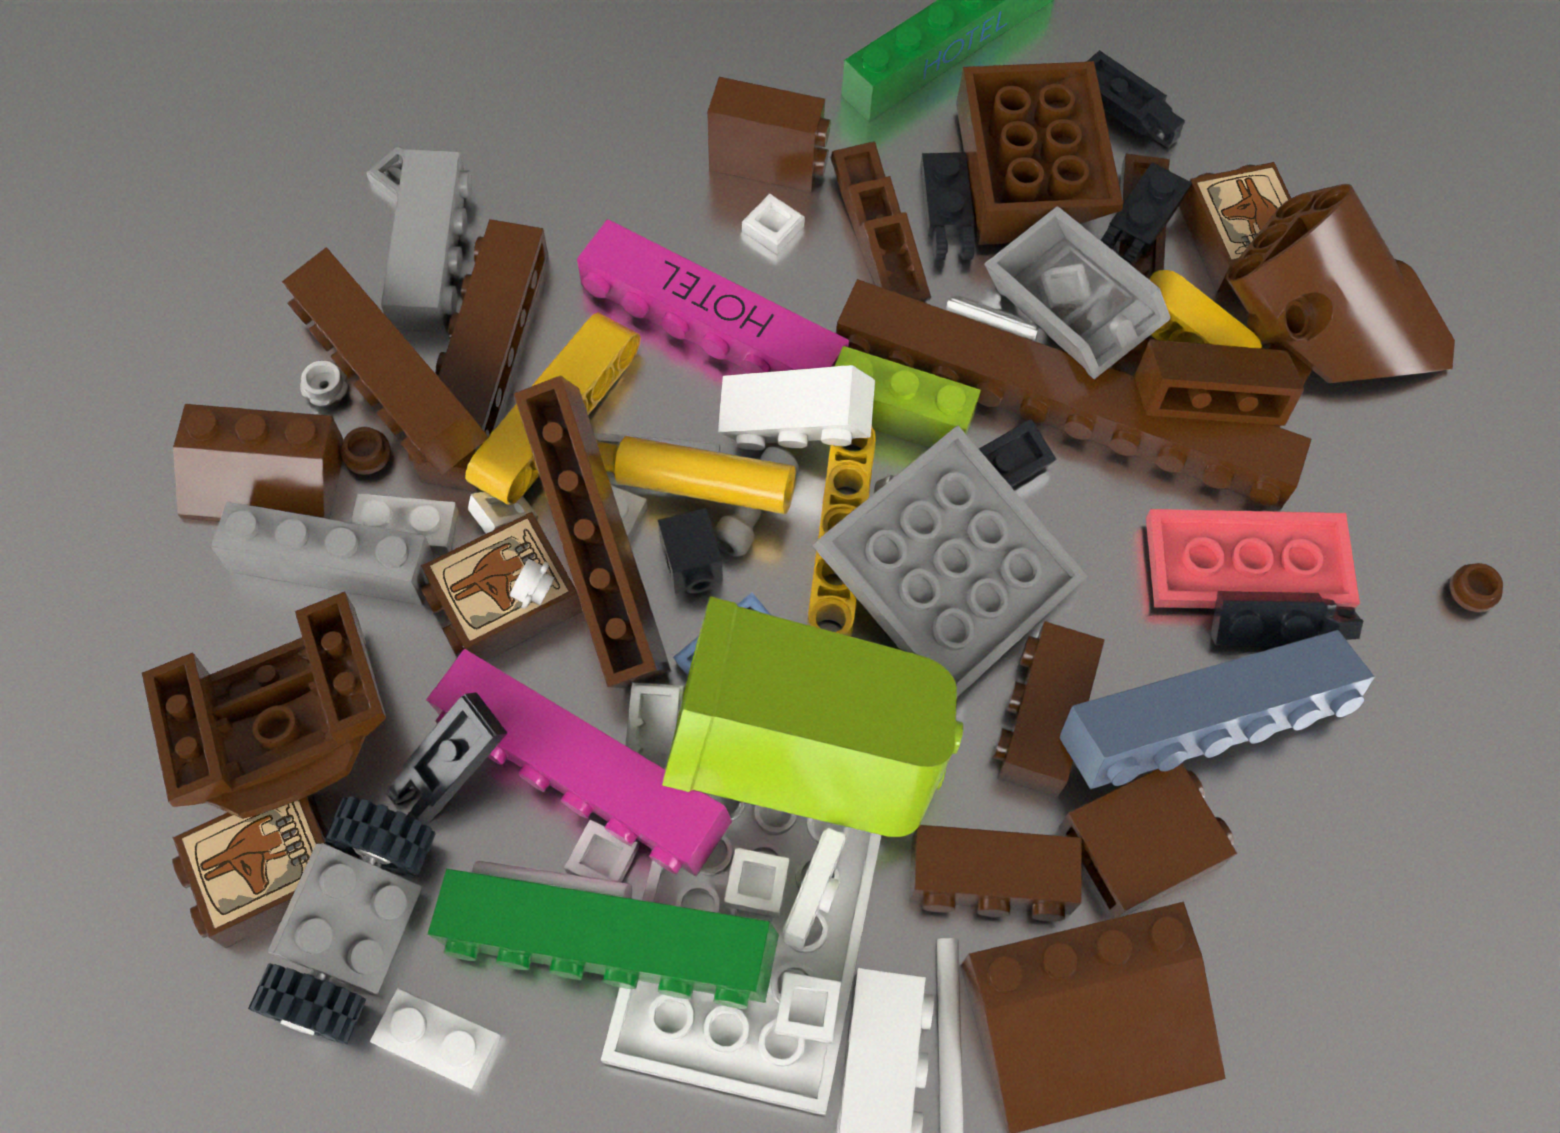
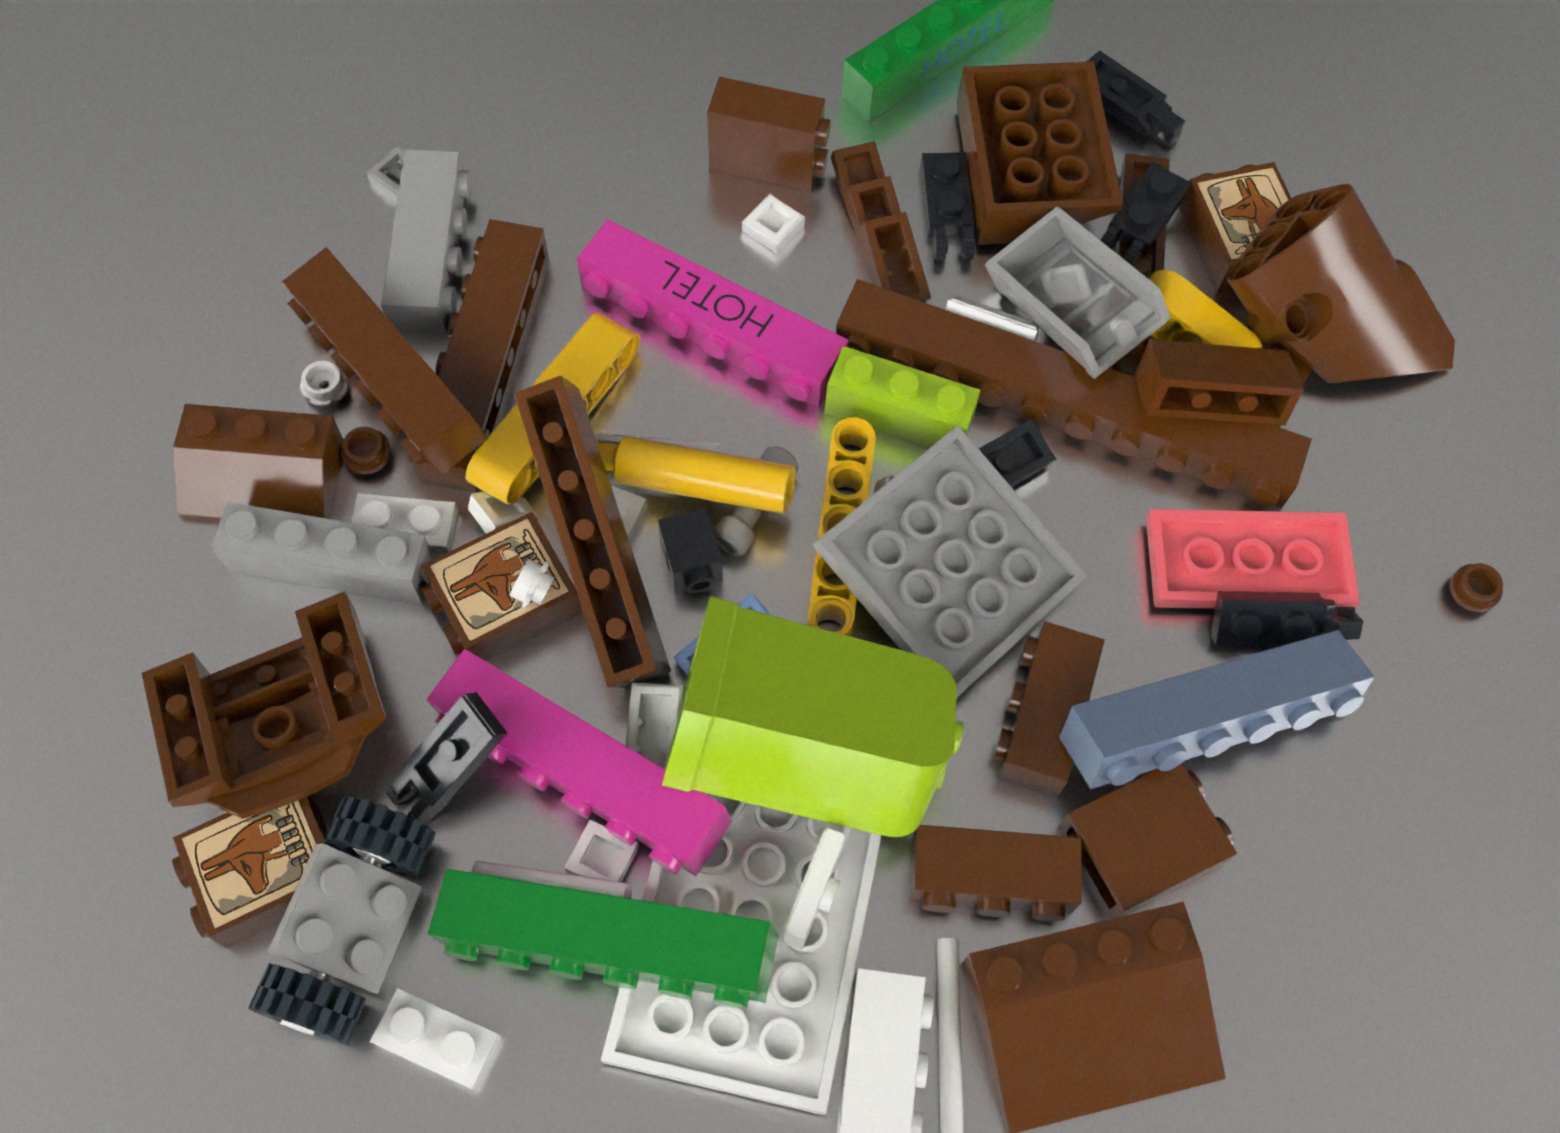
(756, 882): white plate -> none
(797, 407): white brick -> none
(808, 1007): white plate -> none

